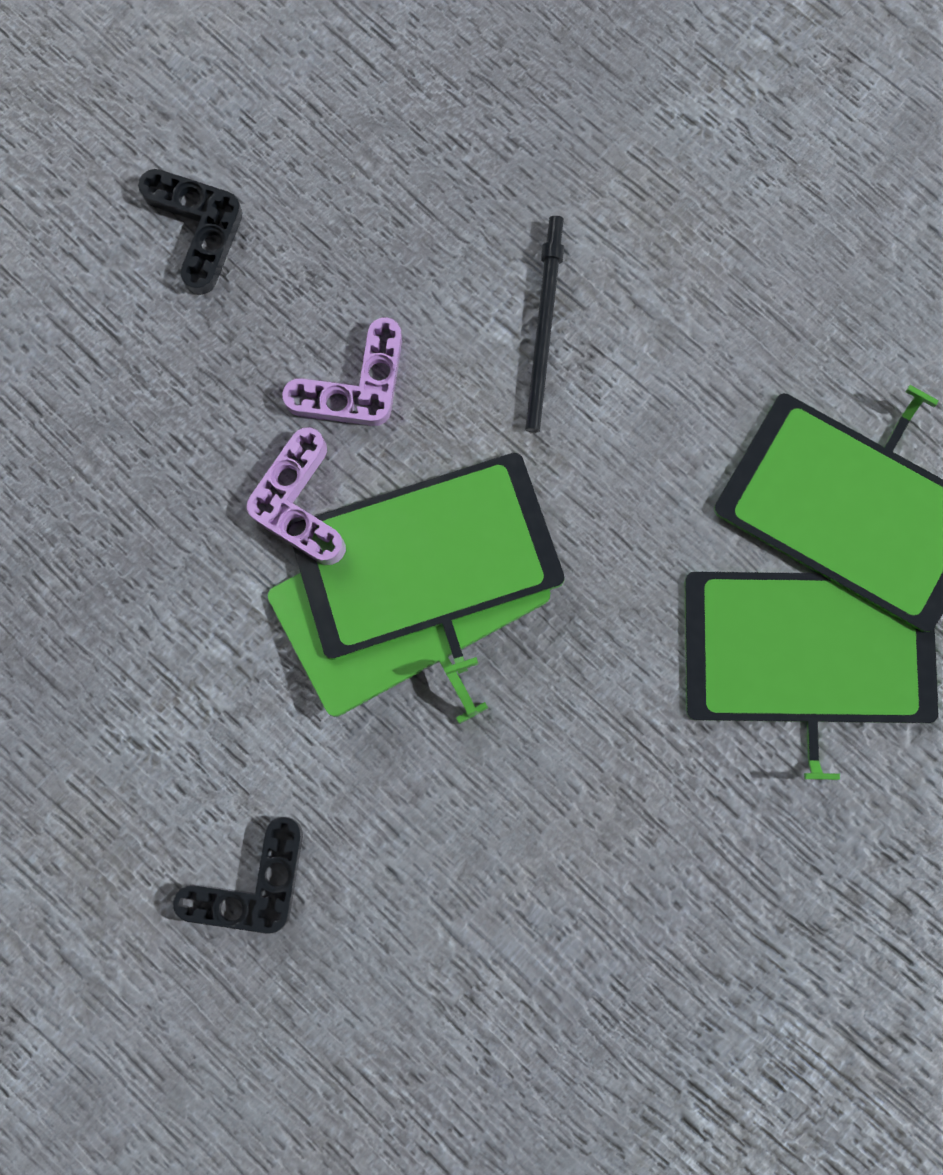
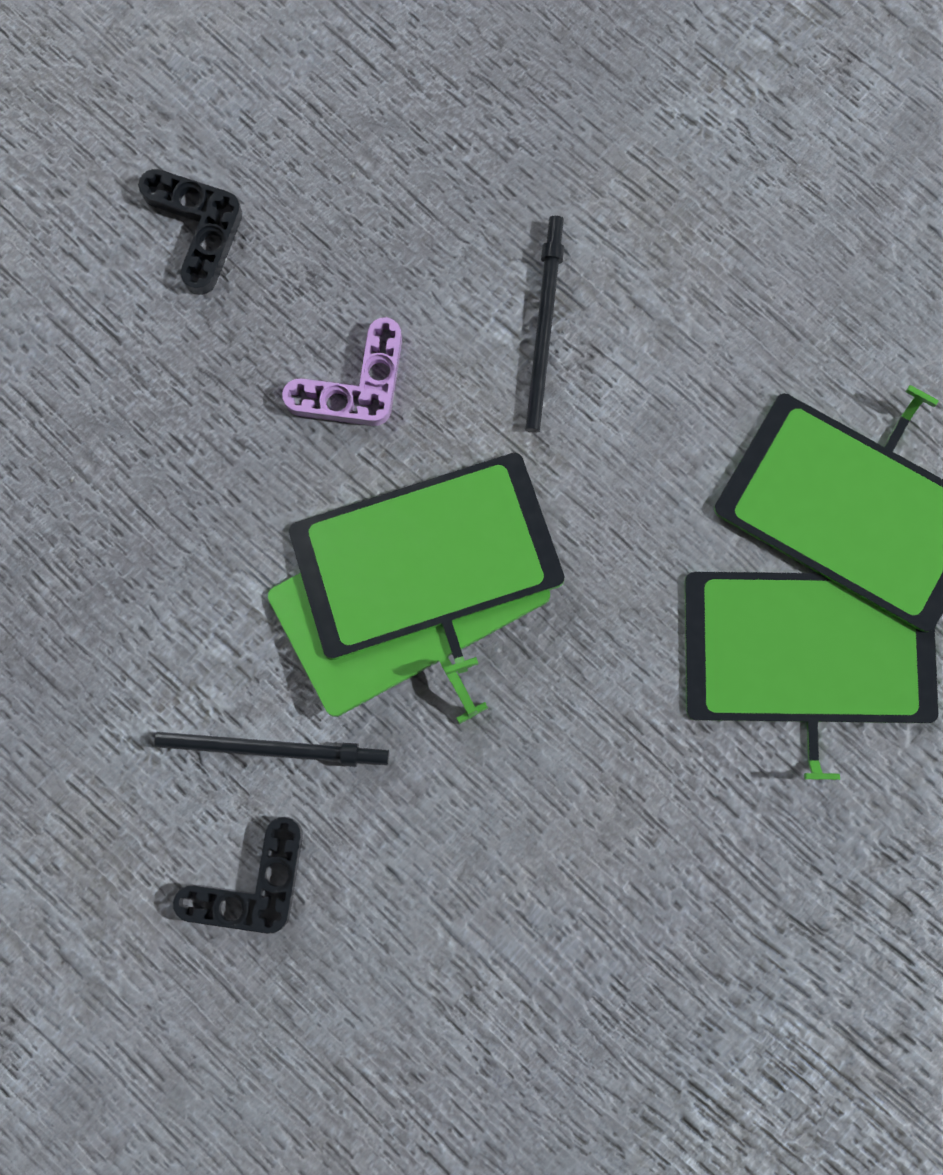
(285, 510): lavender beam -> none
(348, 754): none -> black bar

